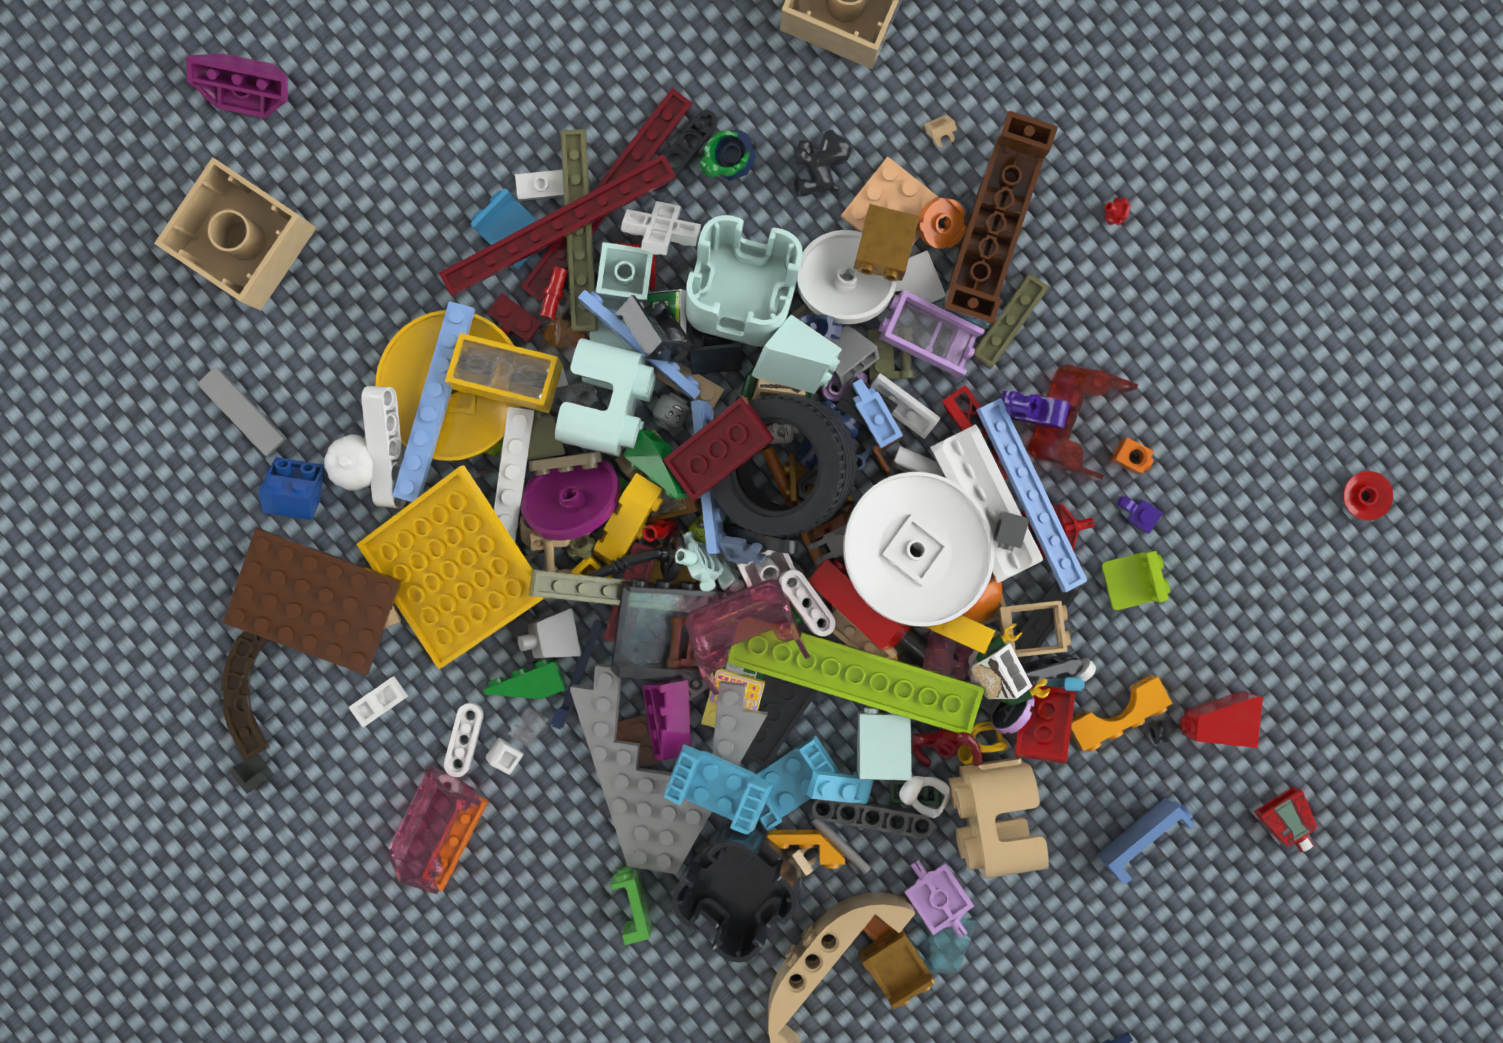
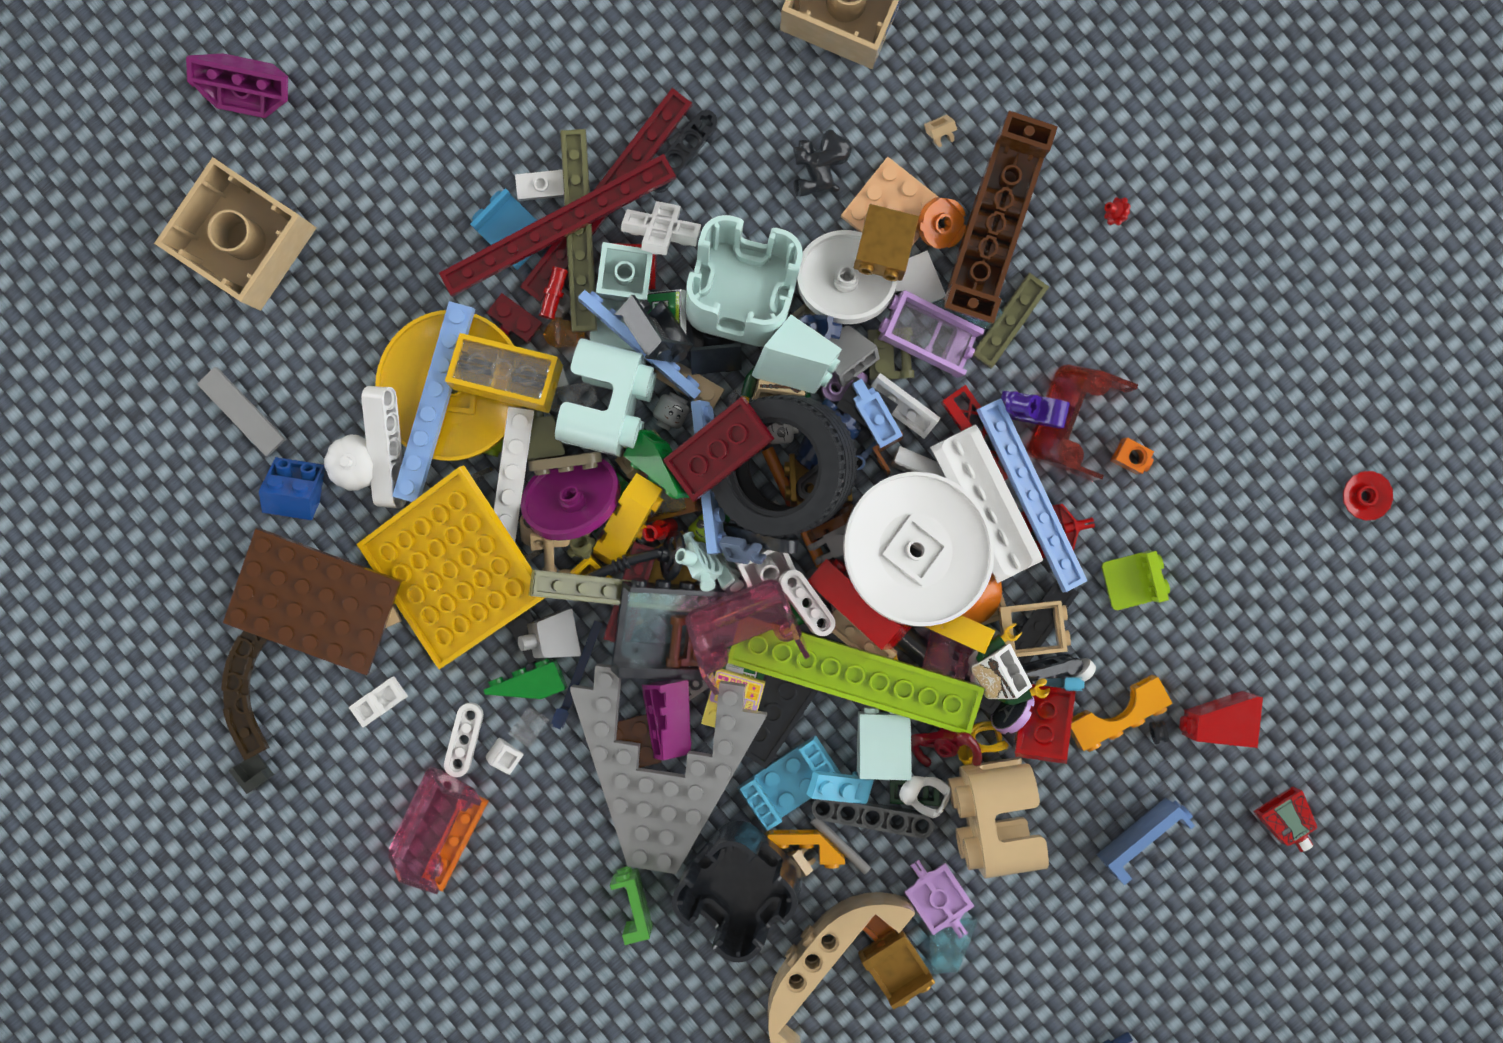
(718, 787): medium azure plate -> none
(728, 155): piece -> none
(1010, 530): dark grey brick -> none
(1141, 514): dark purple plate -> none

